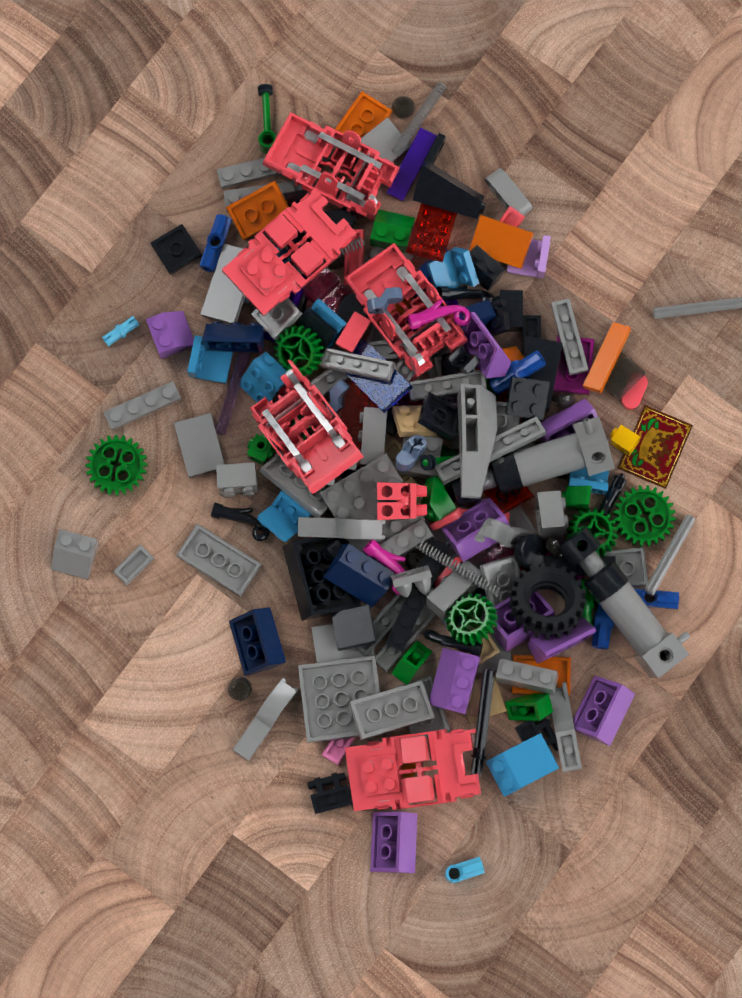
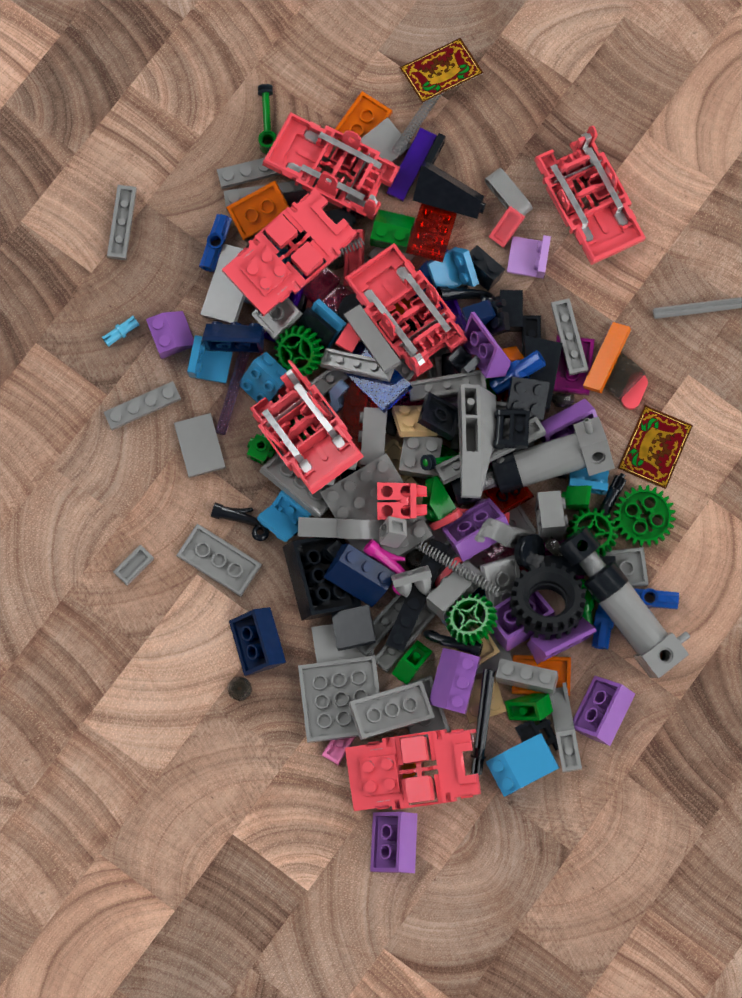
(74, 554): light grey slope -> none
(121, 222): none -> light grey plate
(133, 469): green gear -> none
(176, 249): black tile -> none
(237, 479): light grey brick -> none
(264, 720): light grey piece -> none
(330, 799): black plate -> none
(372, 339): none -> light grey tile
(380, 304): sand blue piece -> none
(393, 532): none -> light grey brick
(403, 112): clear smoke plate -> none
(416, 446): sand blue piece -> none
(432, 313): dark pink plant -> none
(441, 70): none -> sticker
(466, 870): medium azure piece -> none
(502, 241): orange tile -> none
(518, 429): none -> black plate
(603, 228): none -> coral piece
(624, 439): yellow brick -> none
(669, 555): light grey axle -> none

